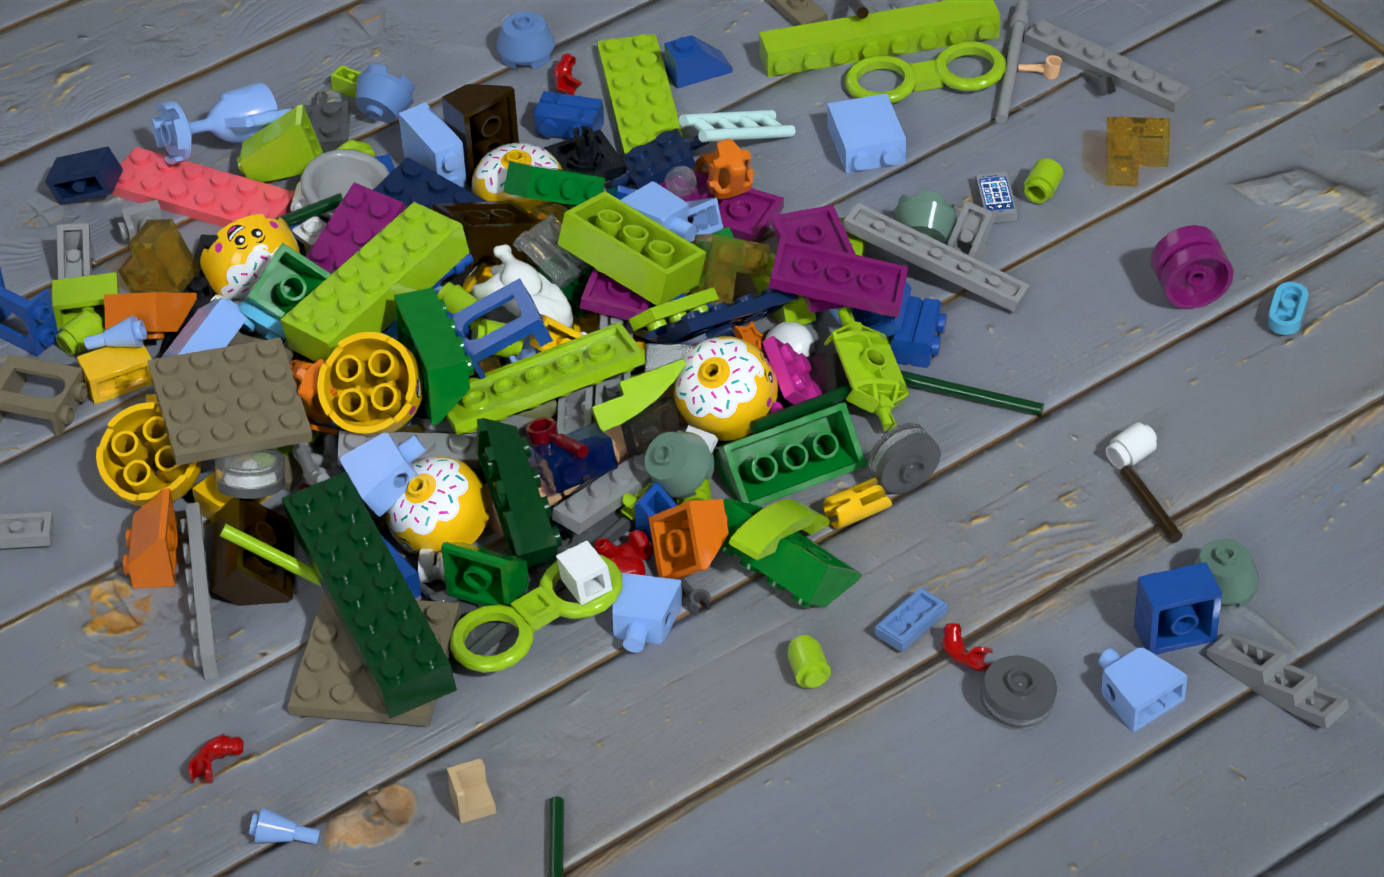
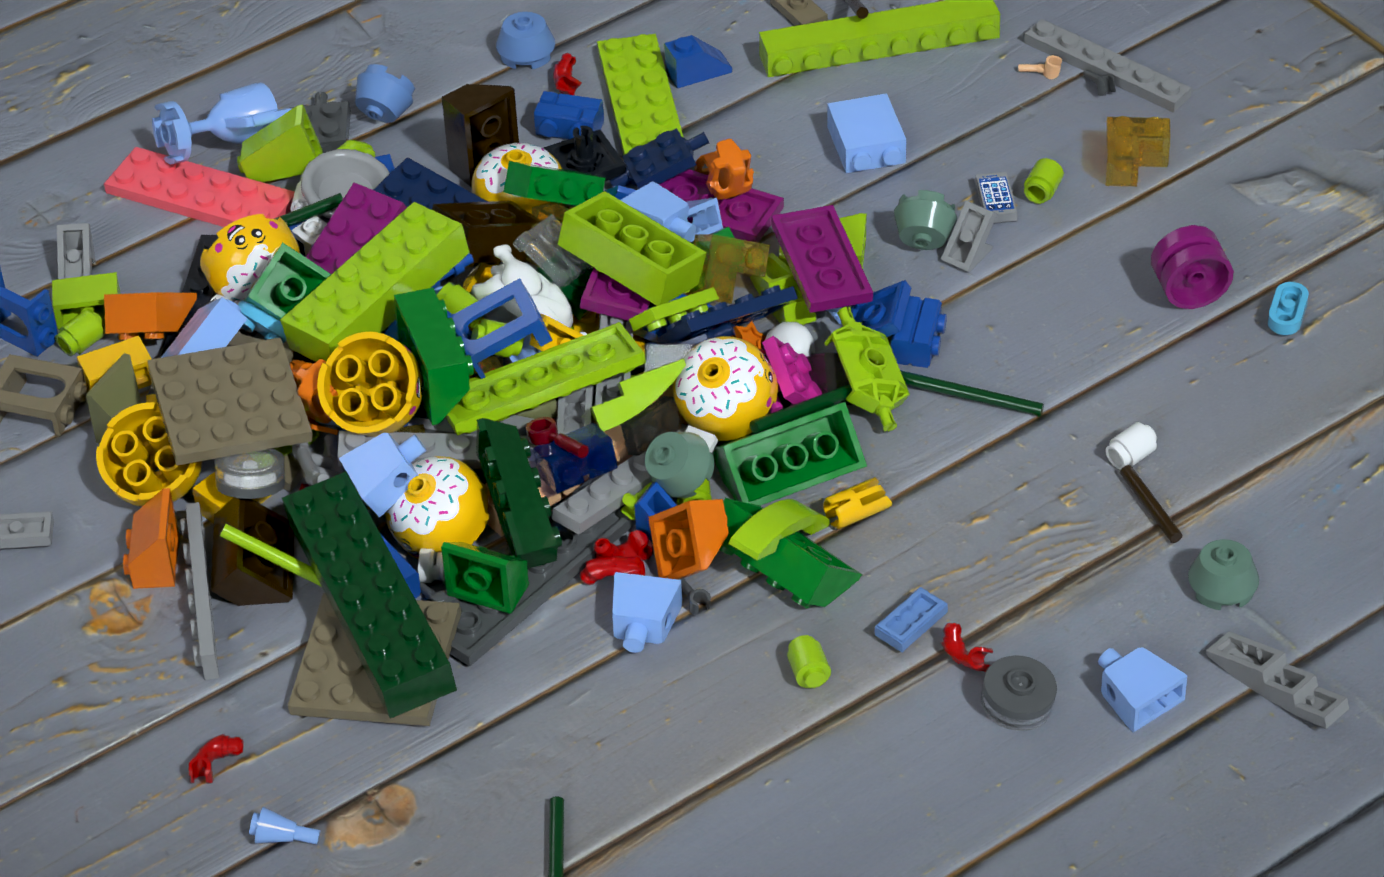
(84, 175): dark blue brick -> none
(112, 395): none -> olive slope
(124, 334): light blue cone -> none
(136, 216): light grey bracket -> none
(158, 260): clear yellow brick -> none
(345, 81): lime piece -> none
(432, 143): light blue brick -> none
(470, 791): tan panel -> none
(527, 615): lime bar -> none
(584, 572): white brick -> none
(681, 181): clear plate -> none
(727, 130): light aqua bar -> none
(838, 277): magenta plate -> none
(904, 458): dark grey piece -> none
(928, 74): lime bar -> none
(936, 257): light grey plate -> none
(1018, 26): light grey bar -> none
(1177, 608): blue brick -> none

